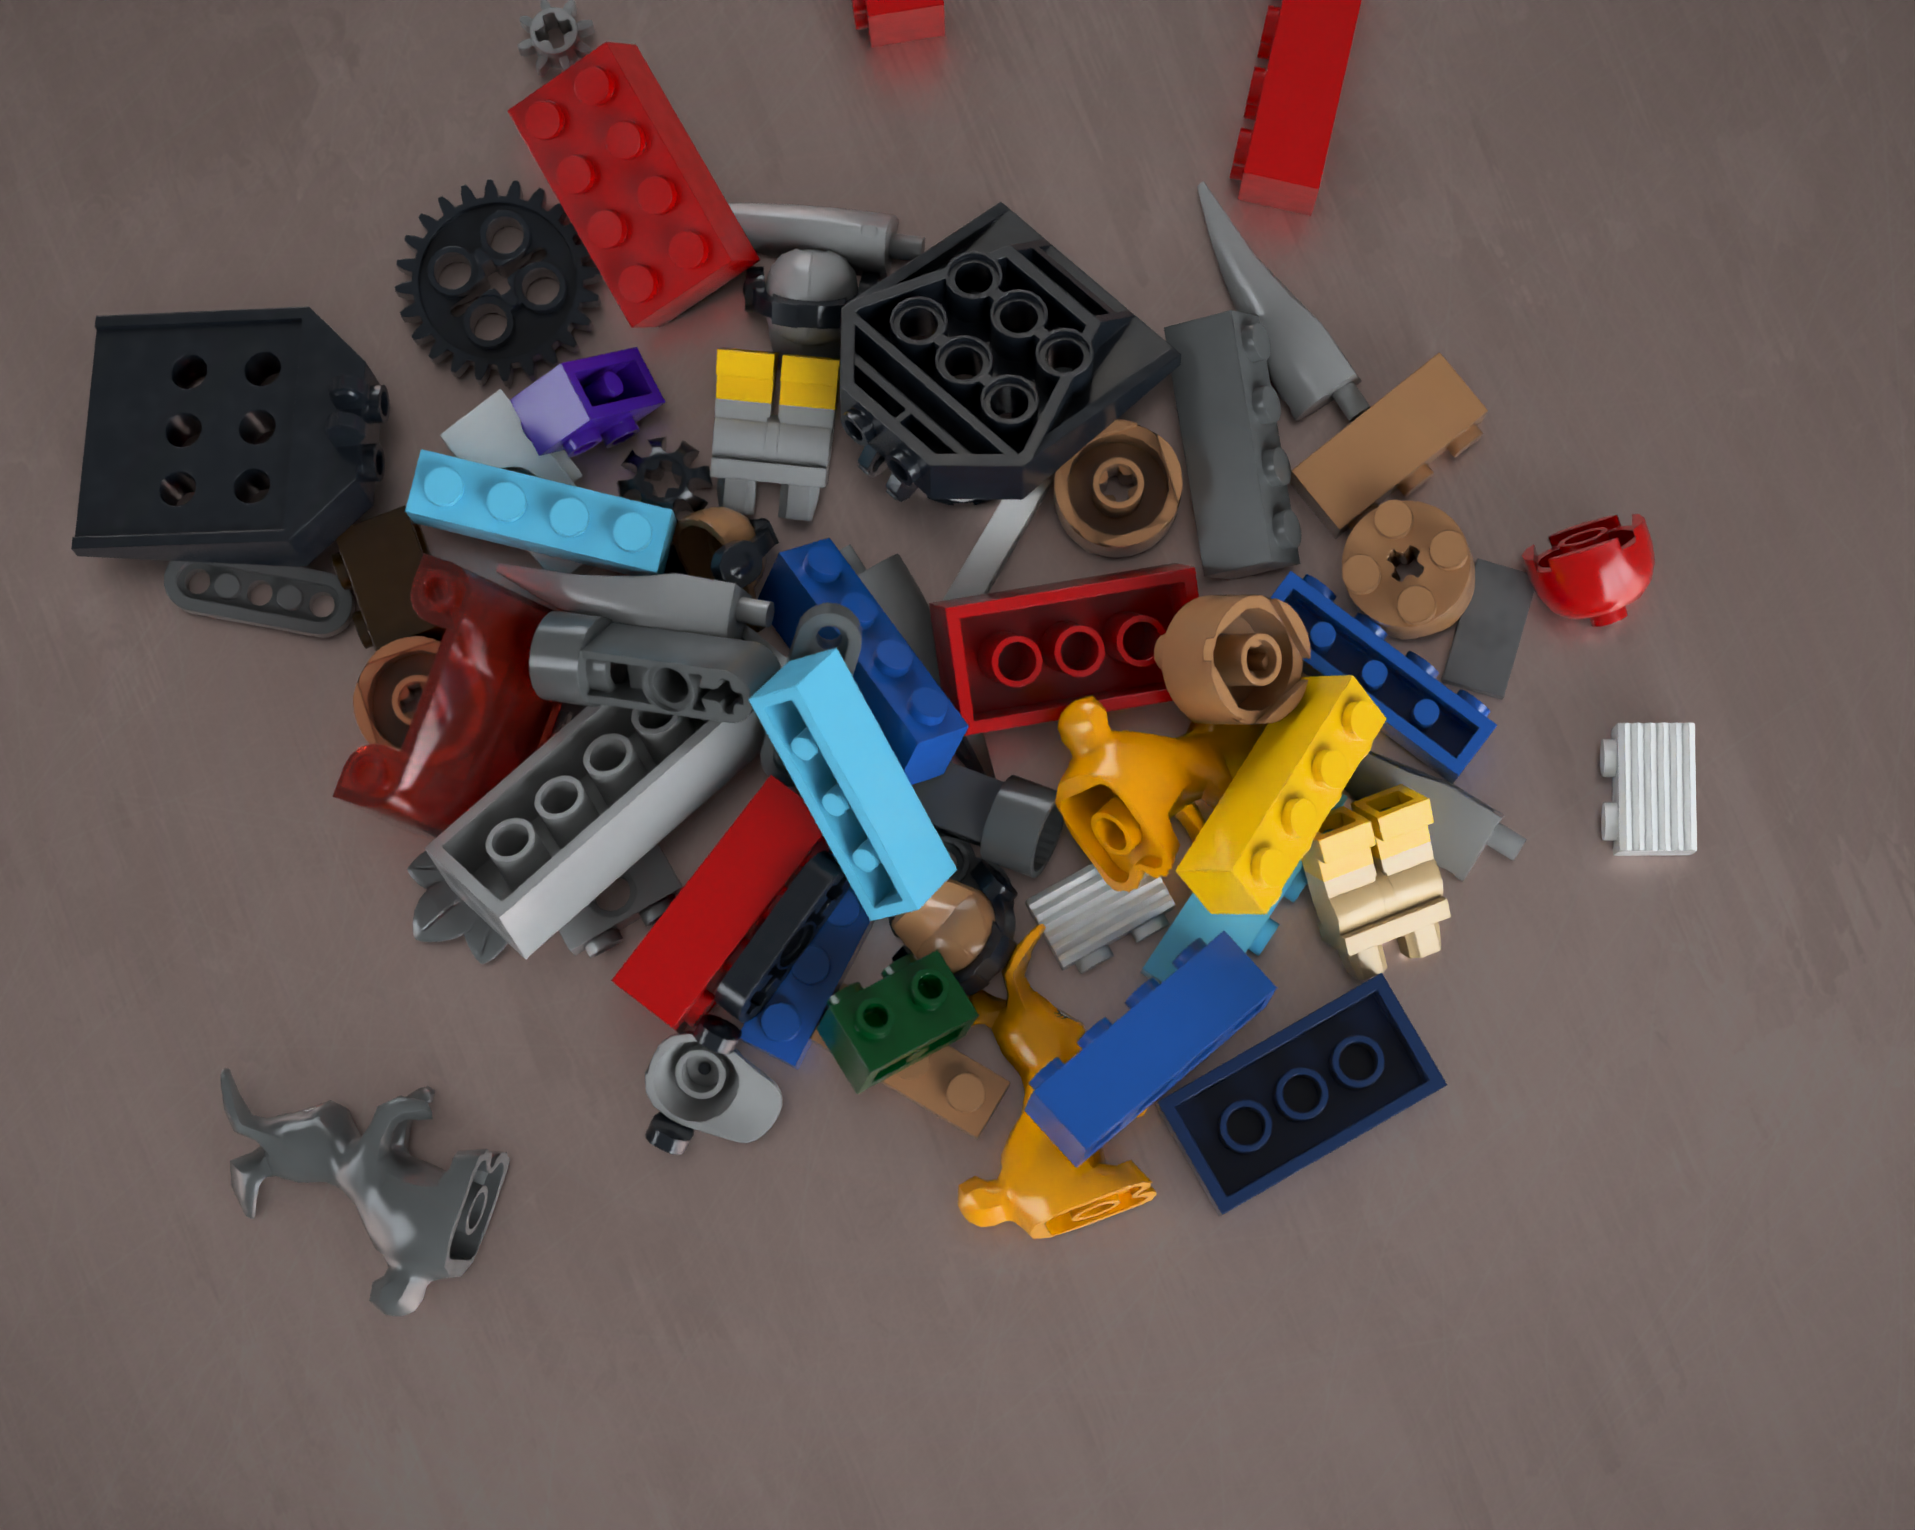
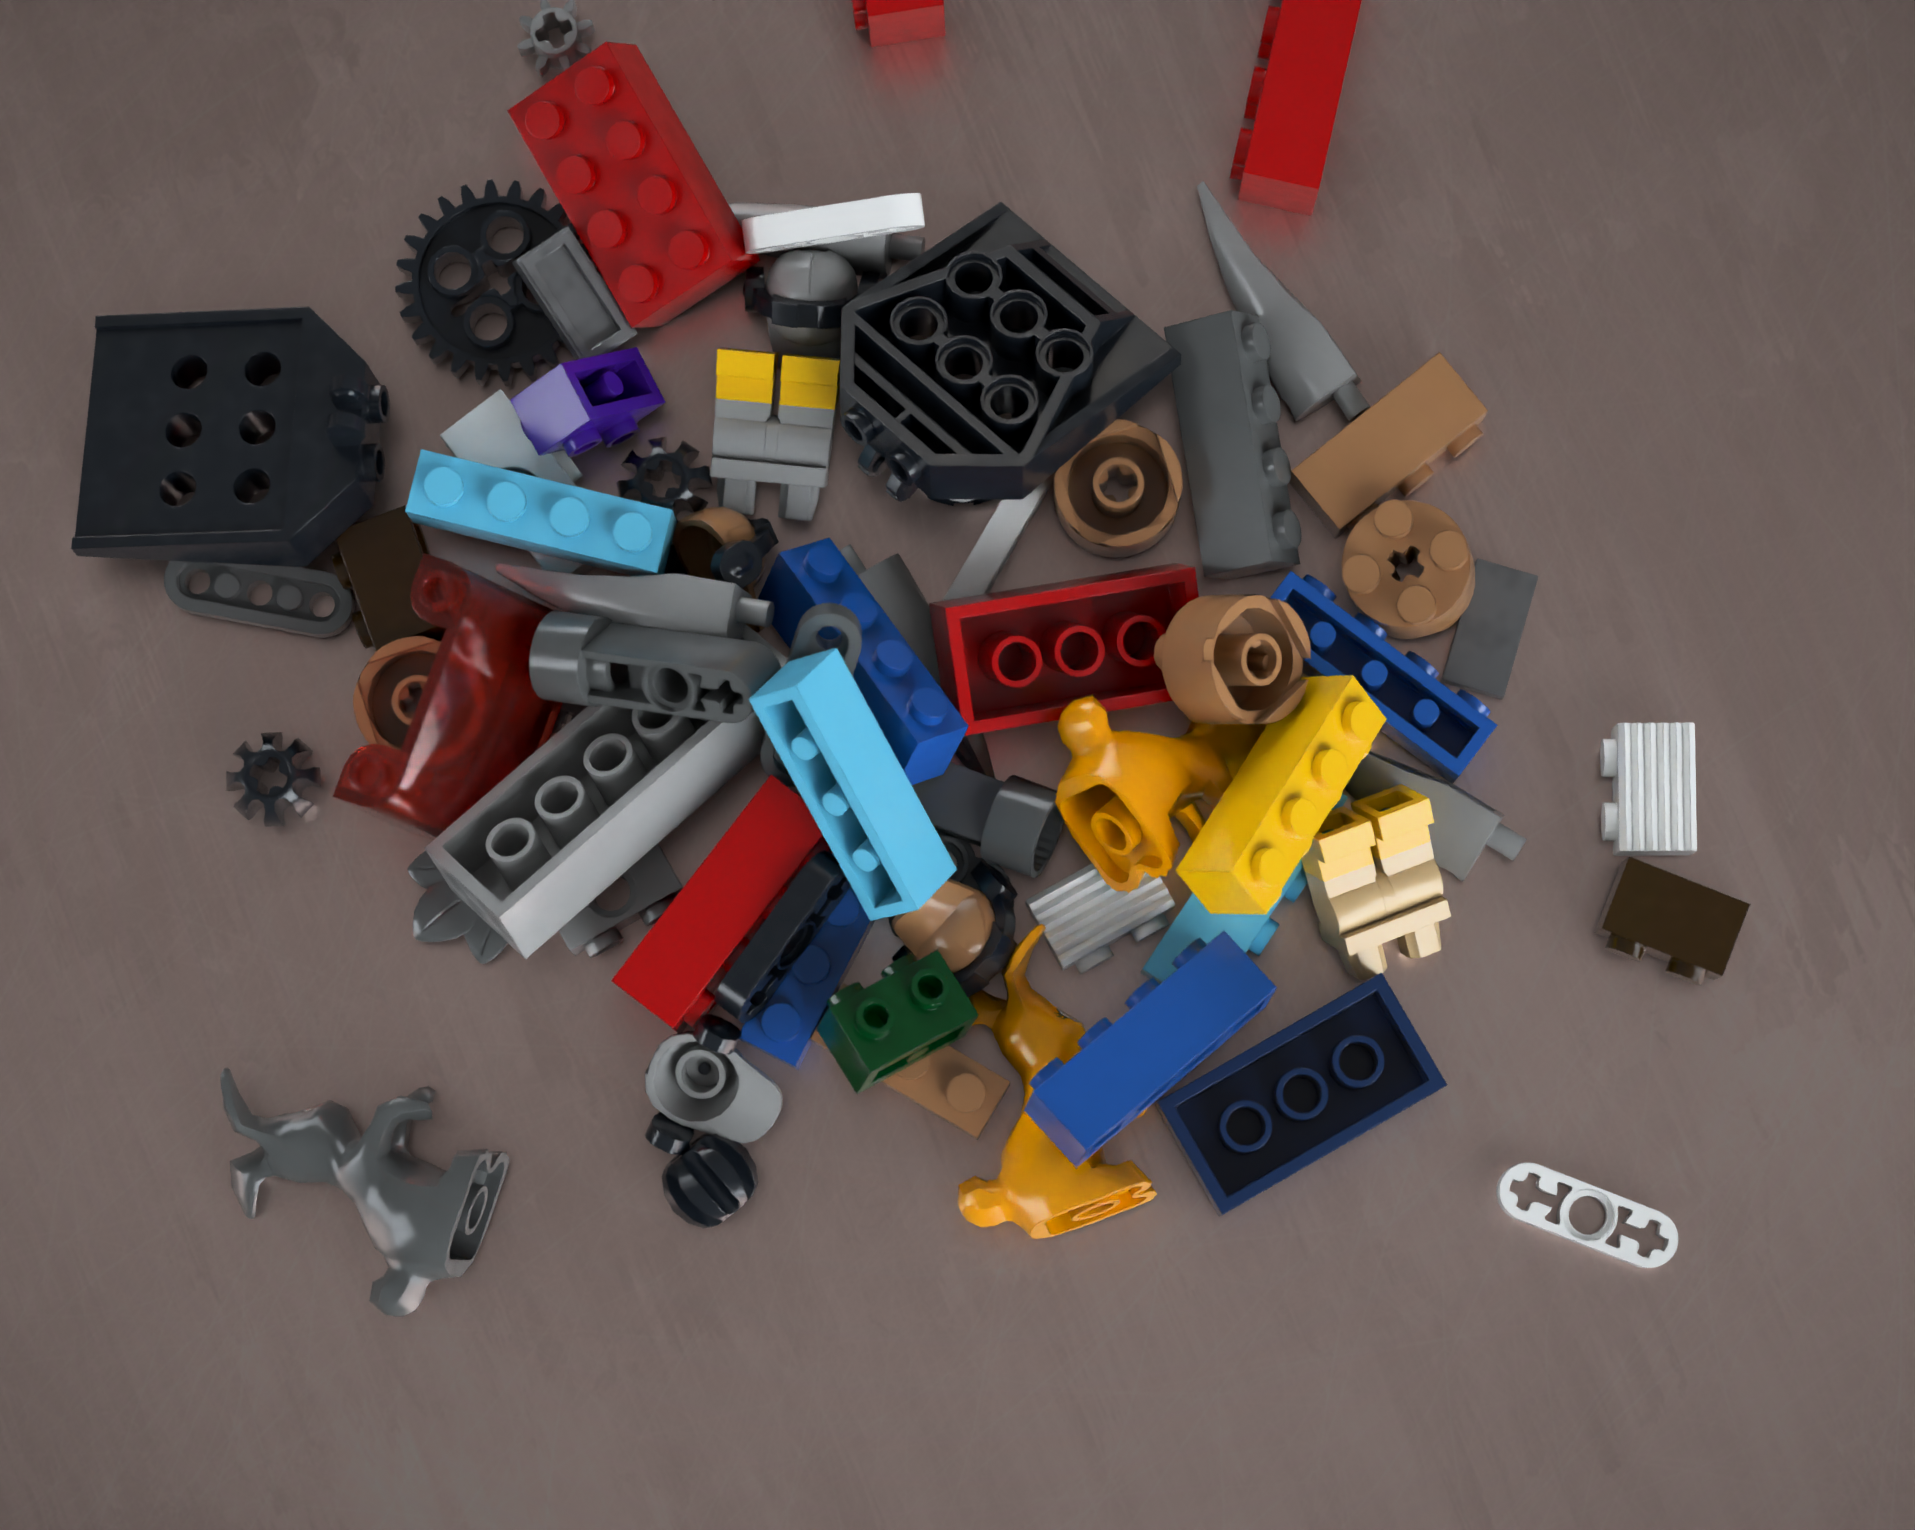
(267, 760): none -> black piece
(574, 296): none -> flat silver tile
(709, 1180): none -> black piece
(833, 223): none -> white beam
(1593, 569): red cylinder -> none
(1637, 1218): none -> white beam
(1671, 921): none -> dark brown brick

